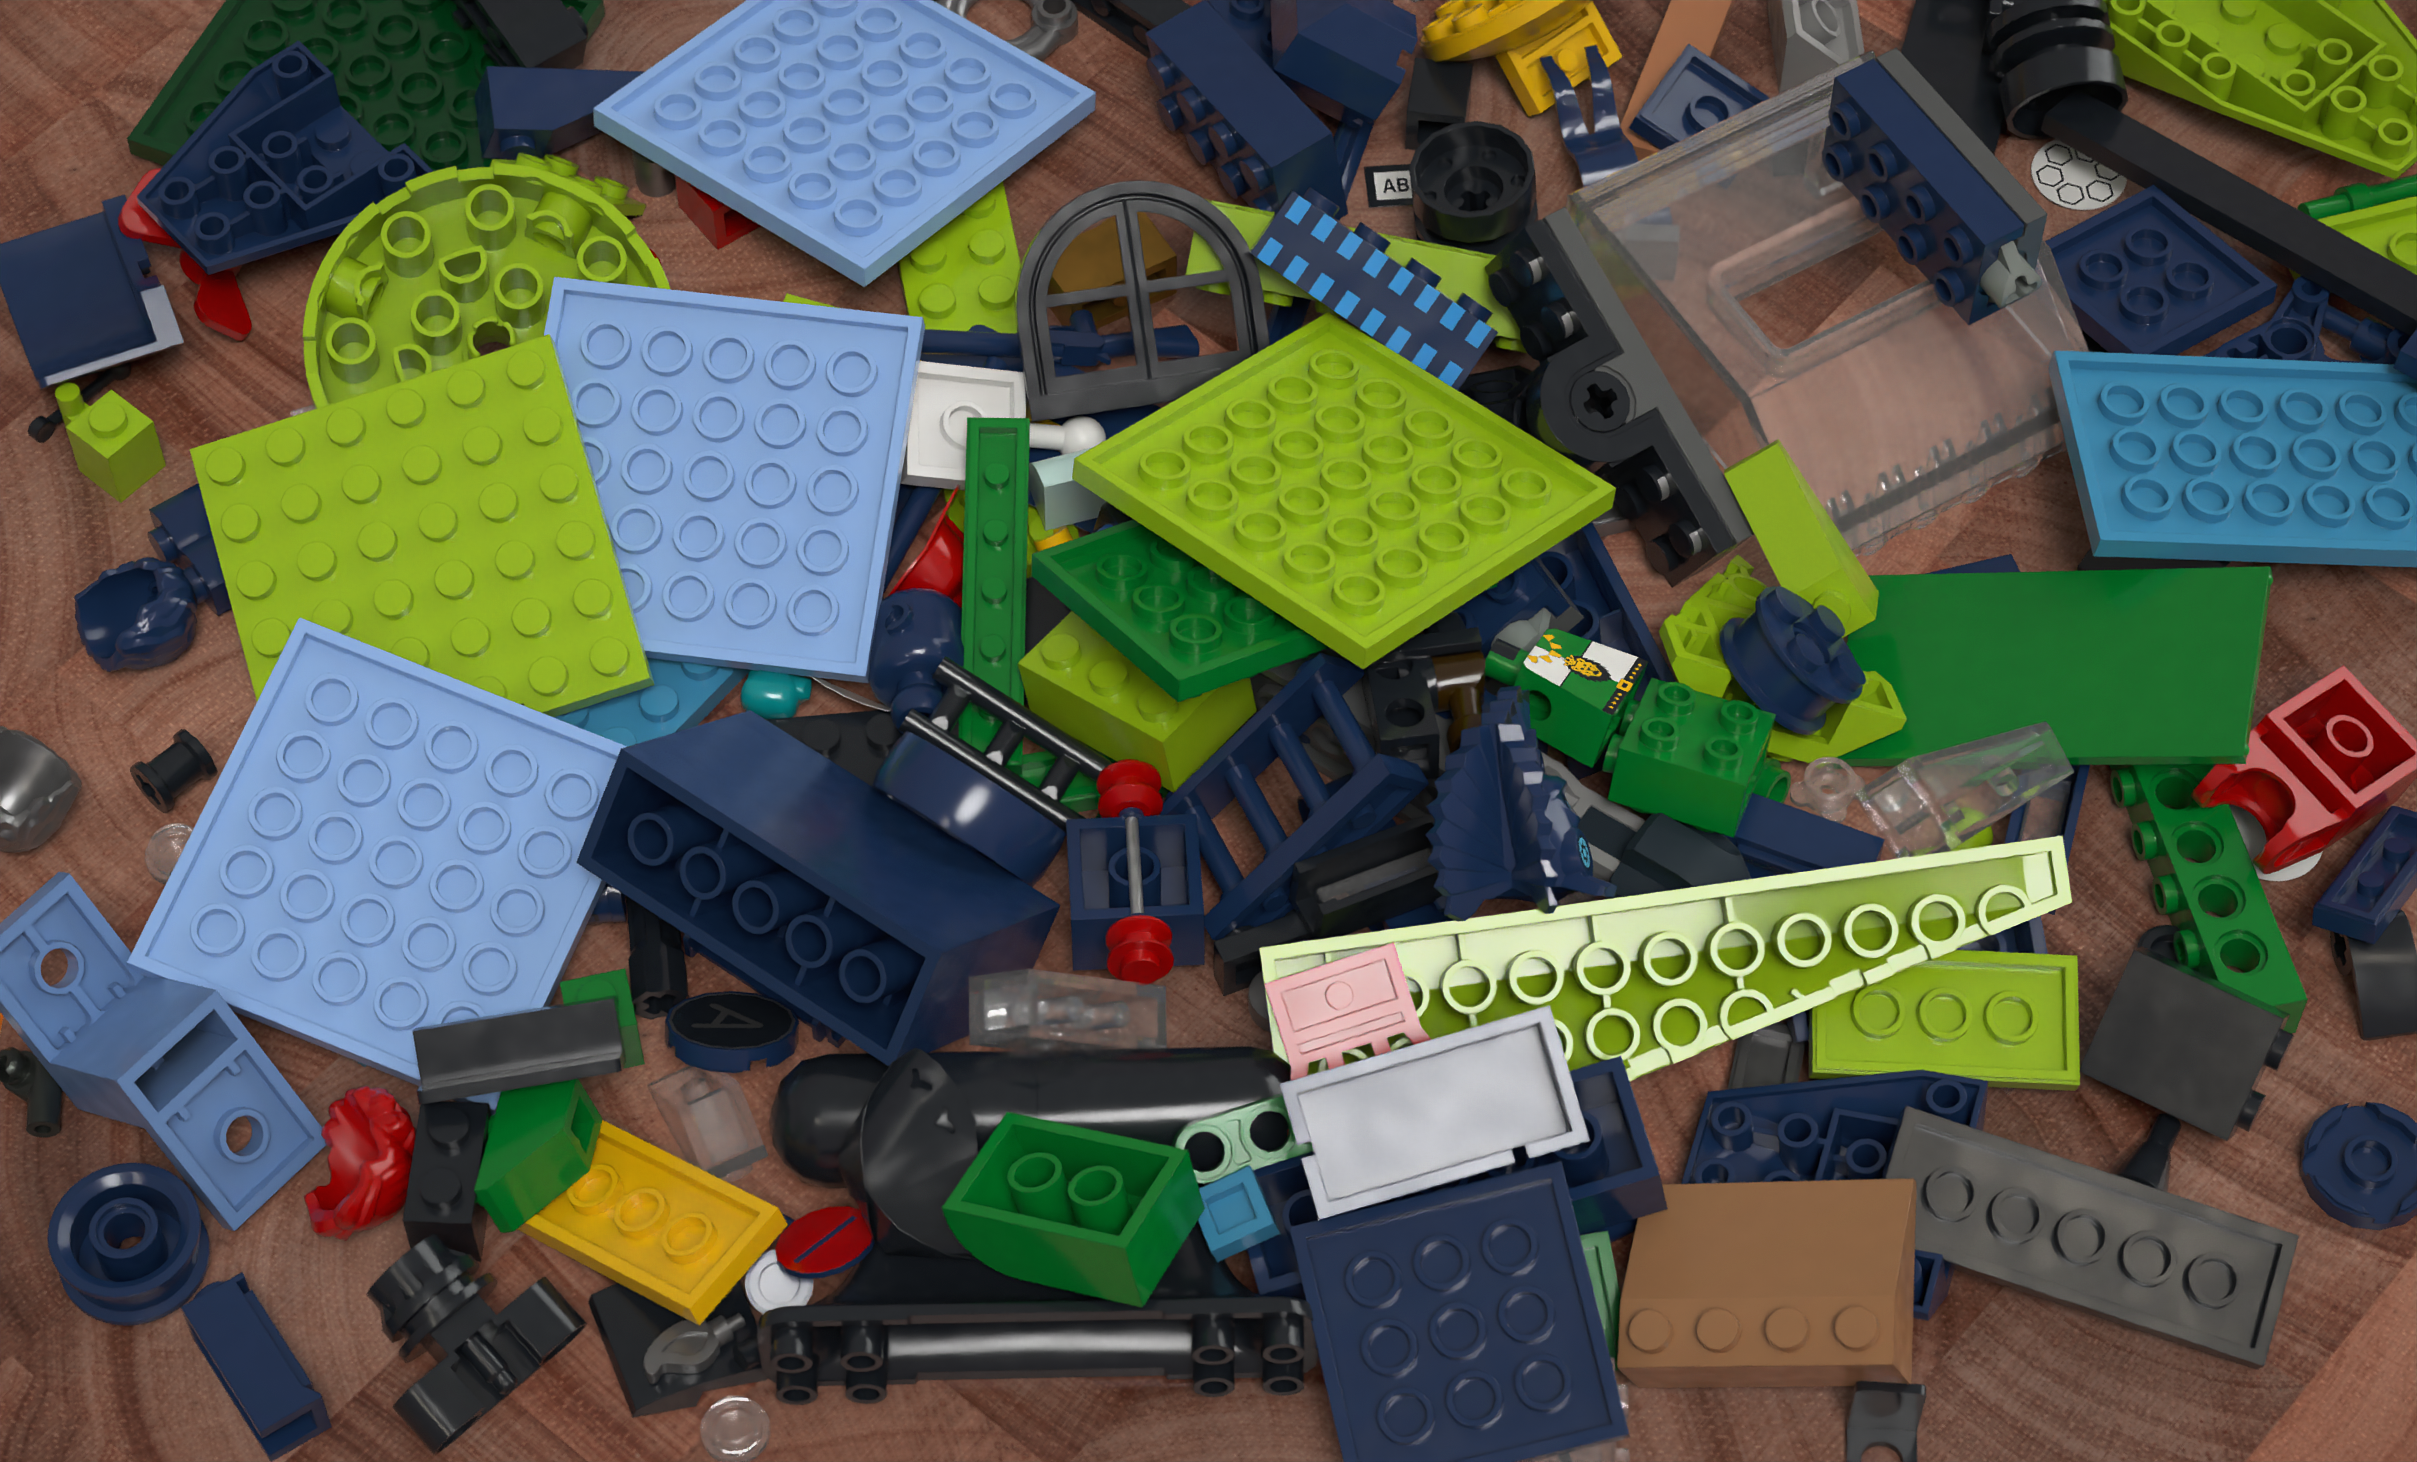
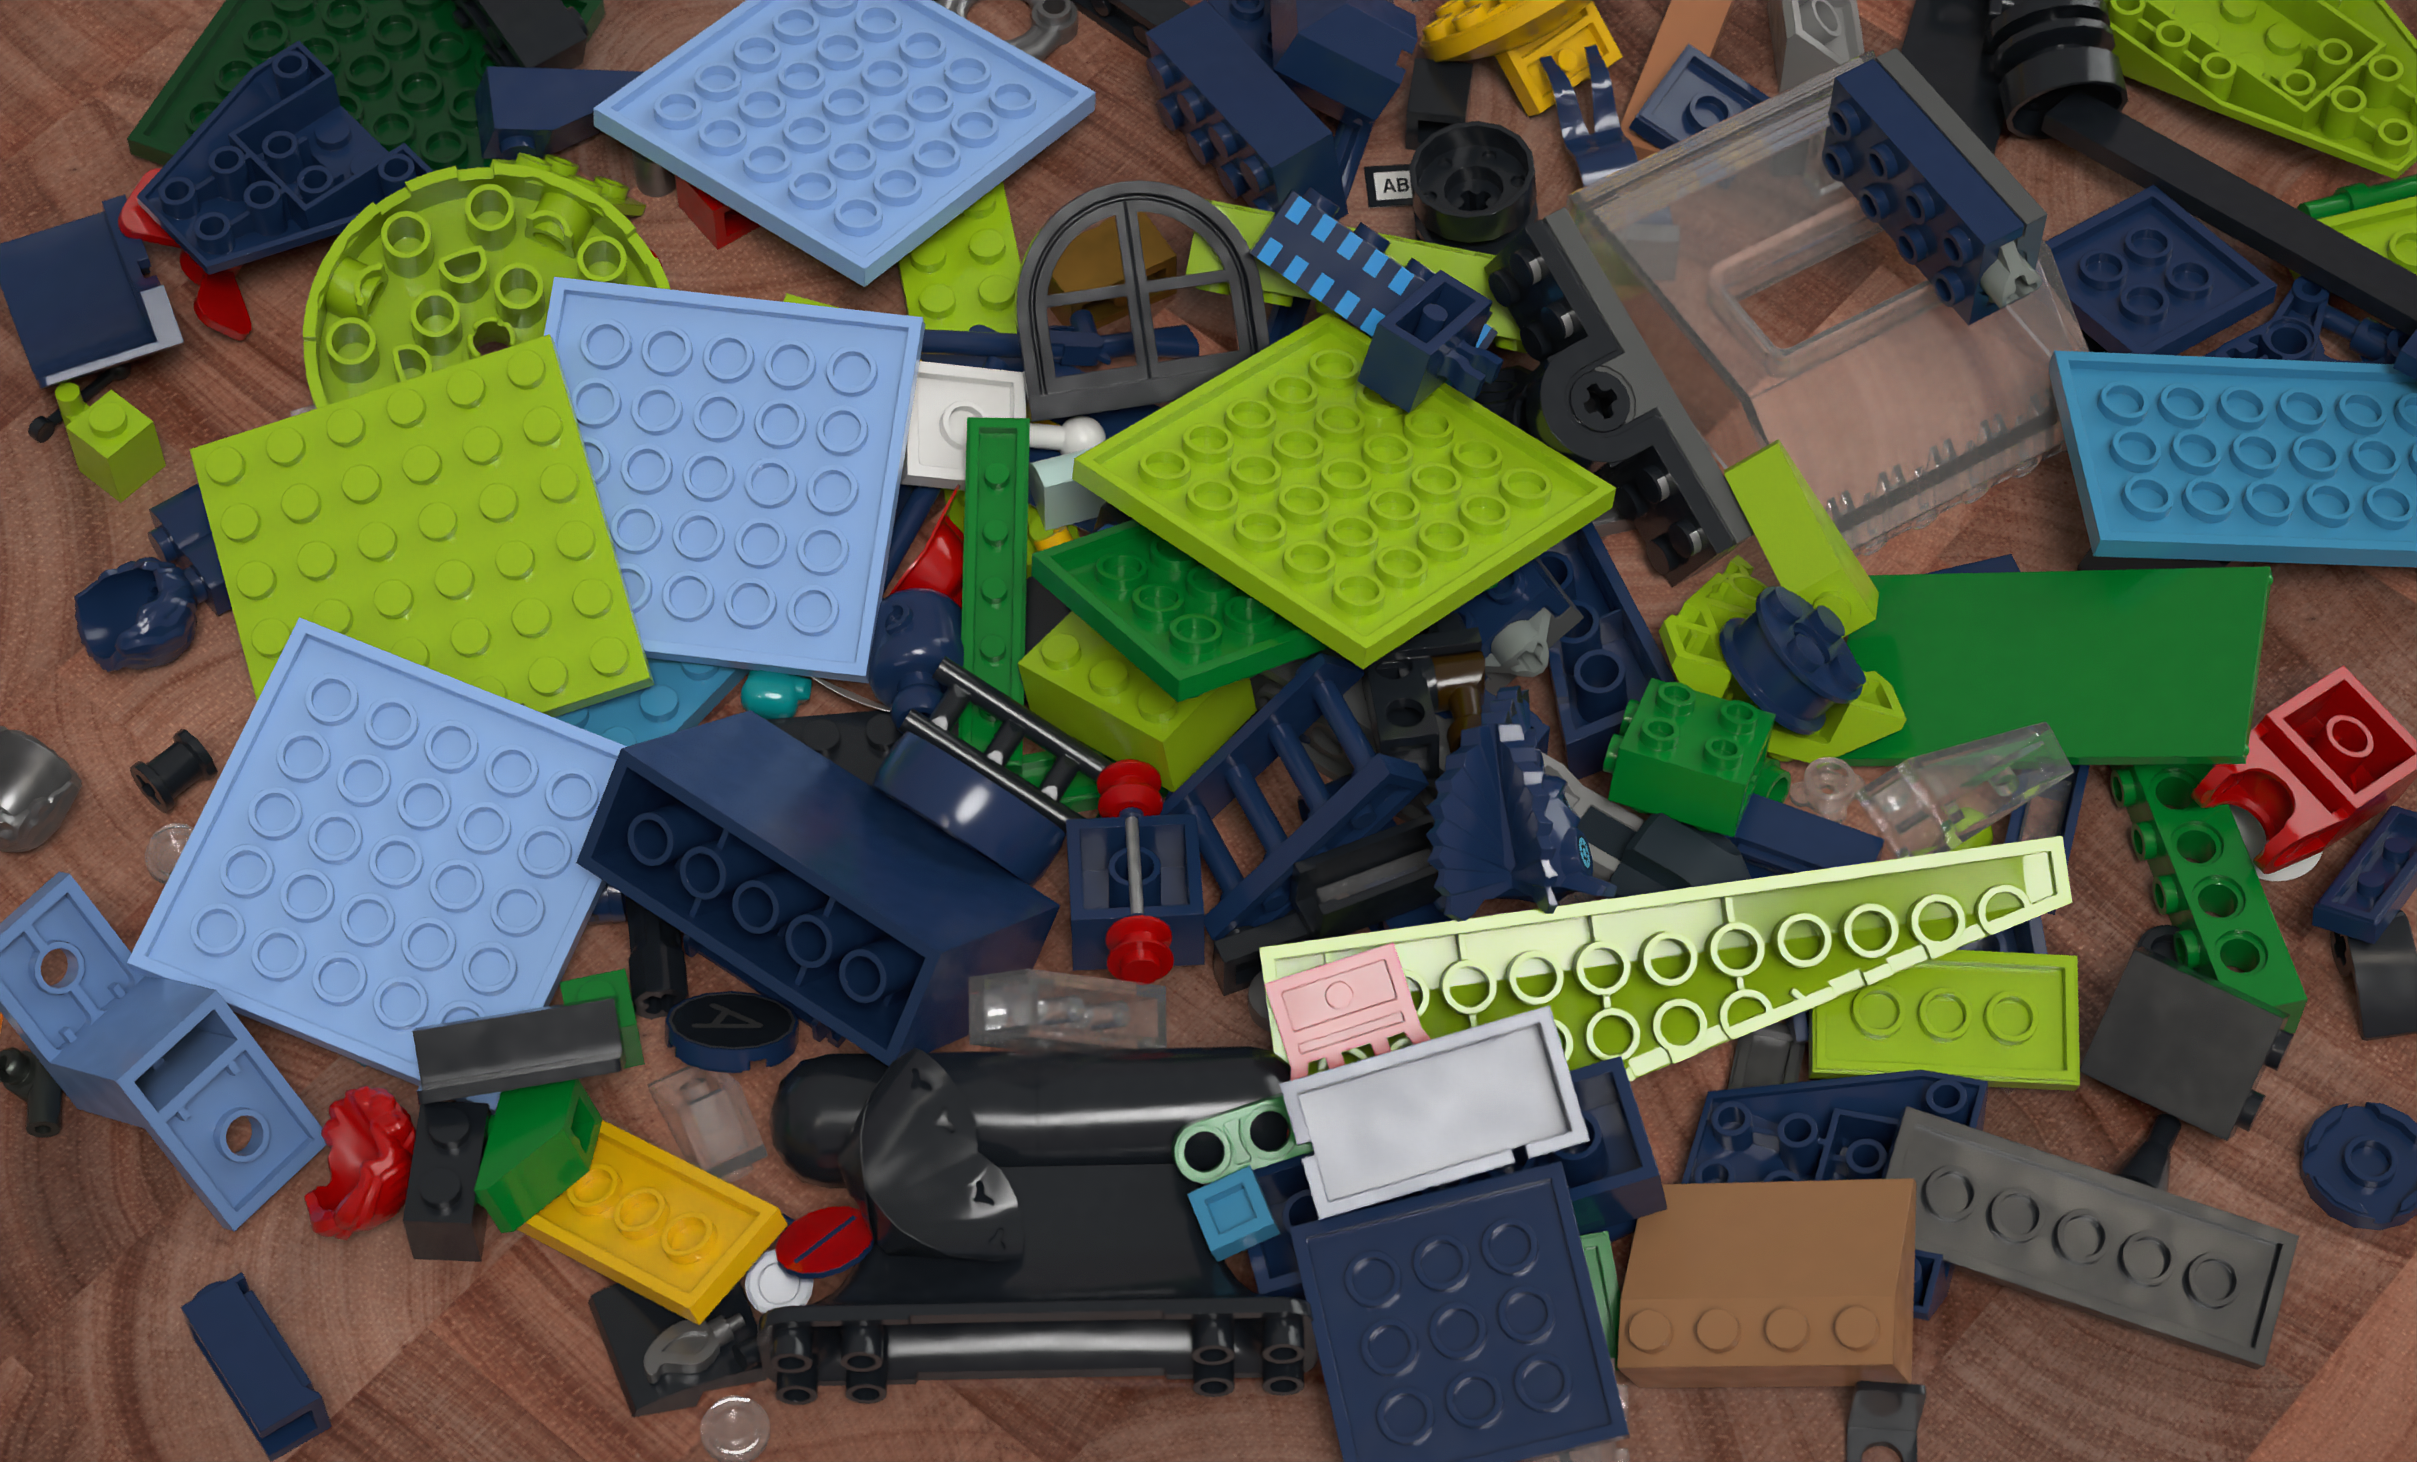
(138, 1281): dark blue wheel -> none
(480, 1354): black beam -> none
(1076, 1208): green brick -> none
(1430, 341): none -> dark blue brick
(1573, 689): green torso -> none
(2074, 179): white sticker -> none

